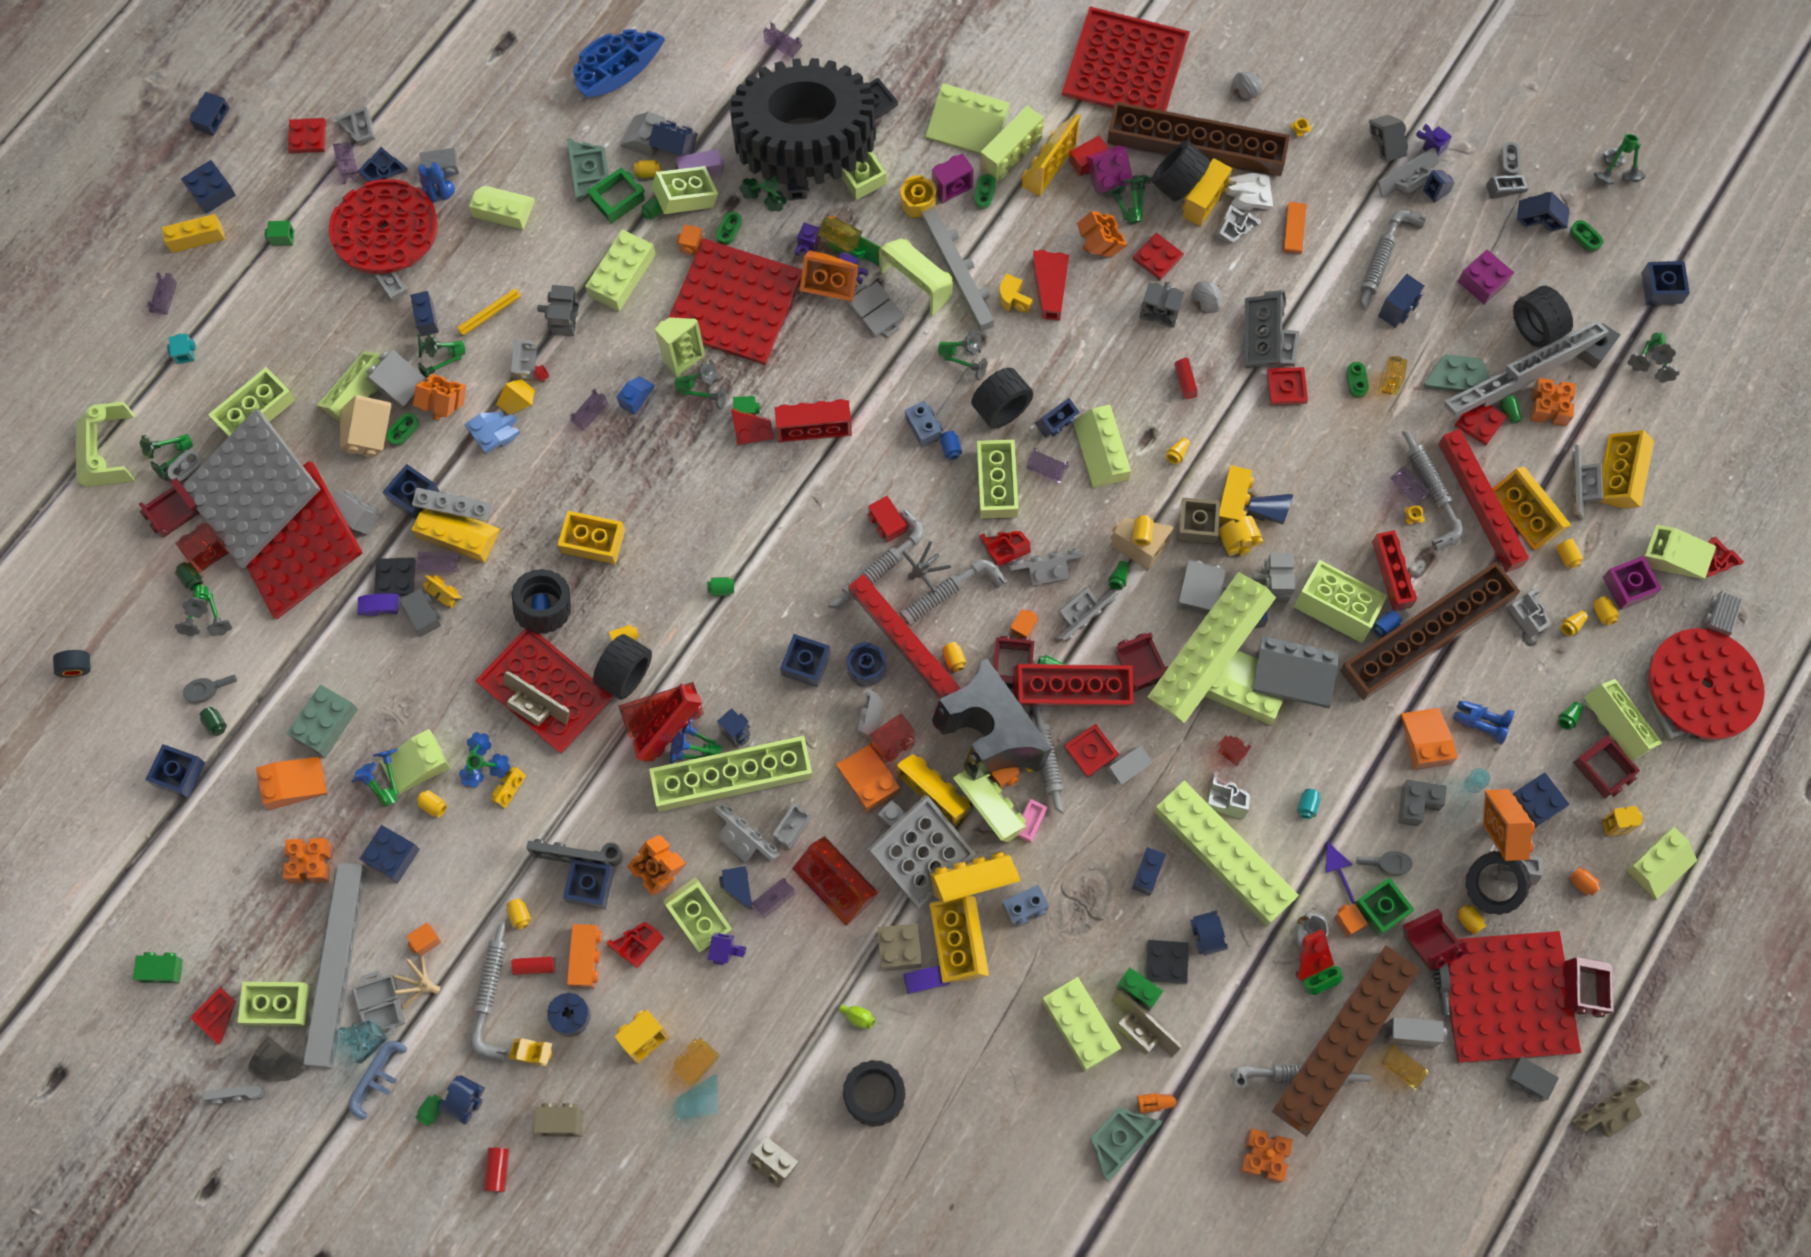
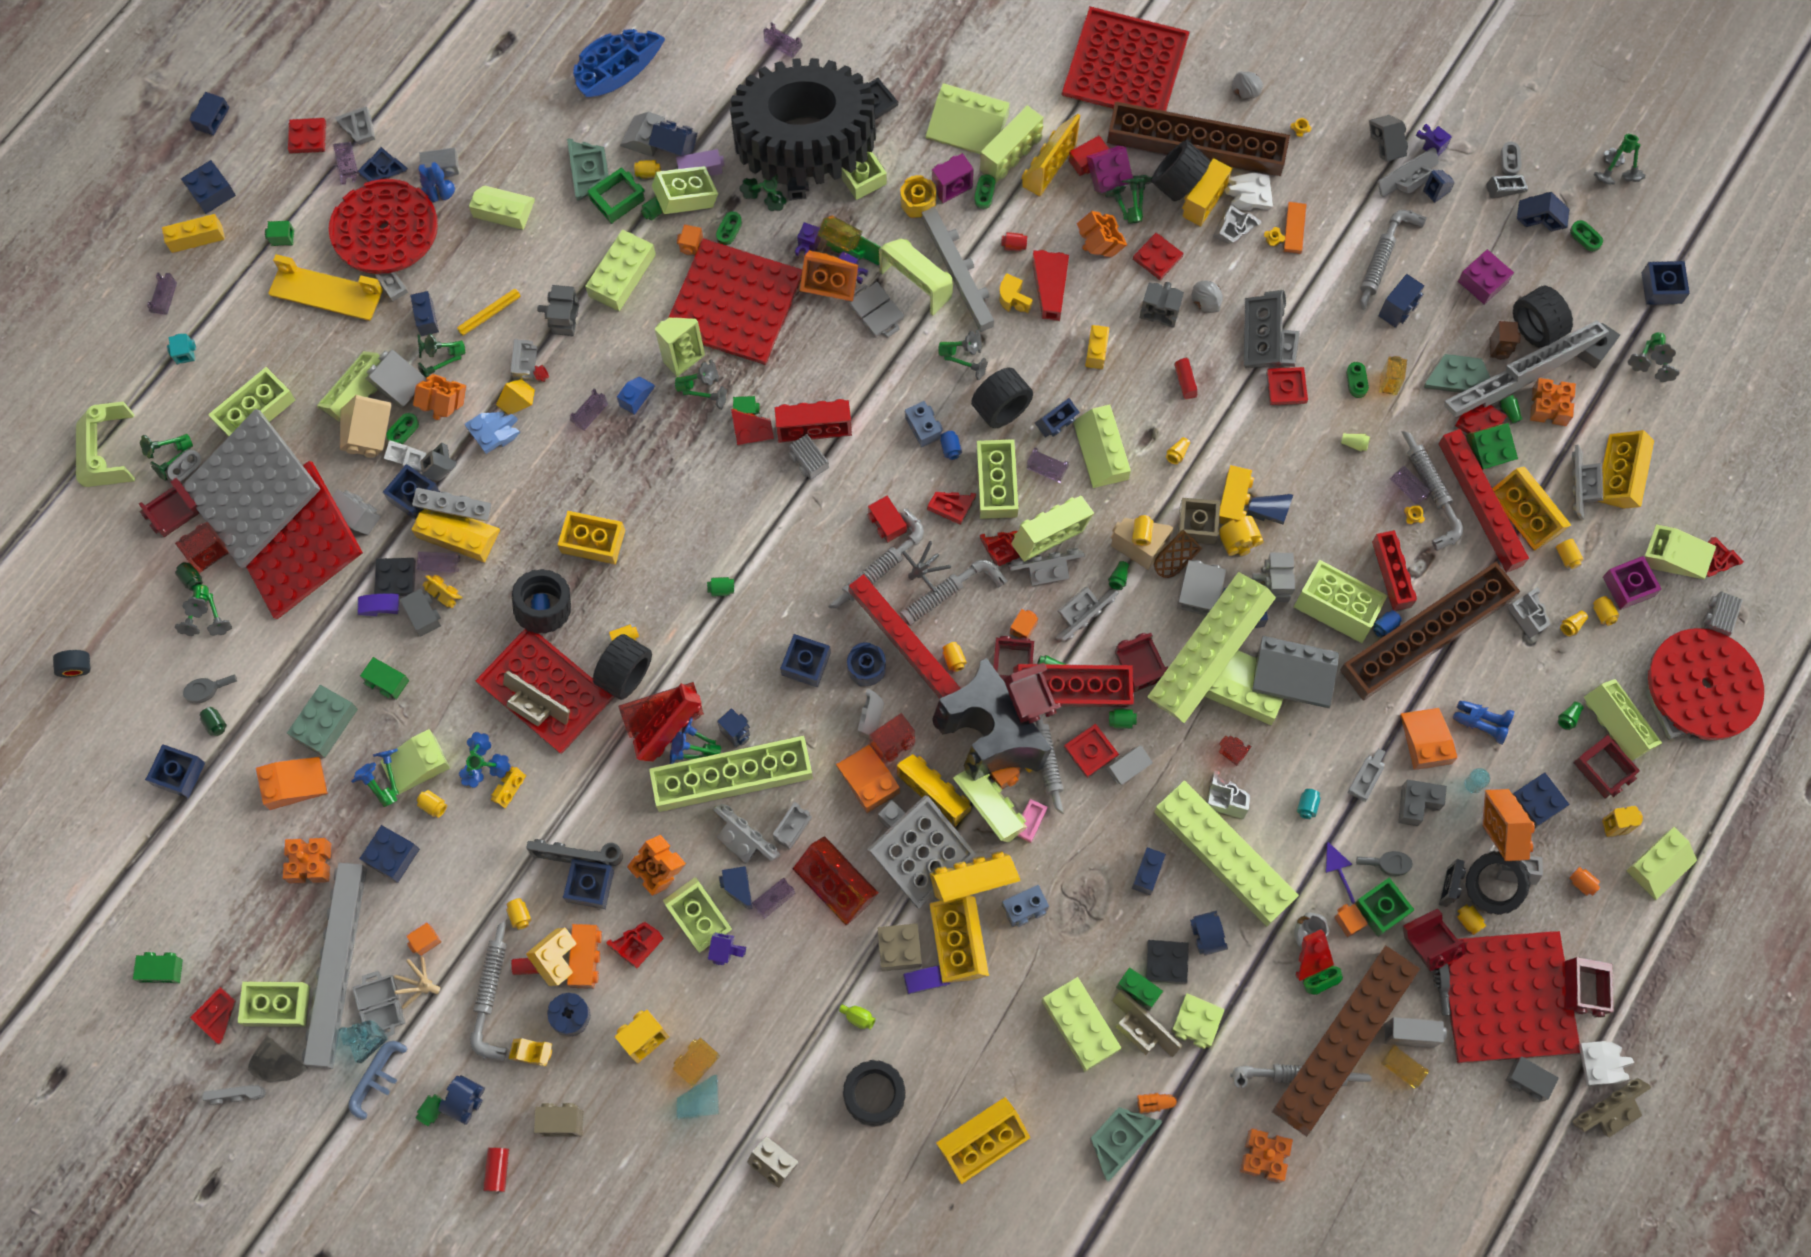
(325, 291): none -> yellow bracket
(384, 678): none -> green brick
(404, 454): none -> white slope
(437, 463): none -> dark grey brick
(548, 955): none -> yellow brick
(808, 457): none -> light grey brick
(951, 505): none -> red wing
(983, 1140): none -> yellow slope
(1014, 241): none -> red brick
(1031, 694): none -> dark red panel
(1052, 528): none -> yellowish green brick
(1097, 347): none -> yellow brick
(1122, 718): none -> green brick
(1197, 549): none -> reddish brown window
(1197, 1021): none -> yellowish green plate
(1271, 240): none -> yellow plate
(1356, 441): none -> yellowish green cone
(1367, 776): none -> light grey hinge
(1451, 888): none -> black plate
(1492, 445): none -> green brick
(1504, 340): none -> reddish brown brick
(1603, 1063): none -> white plate

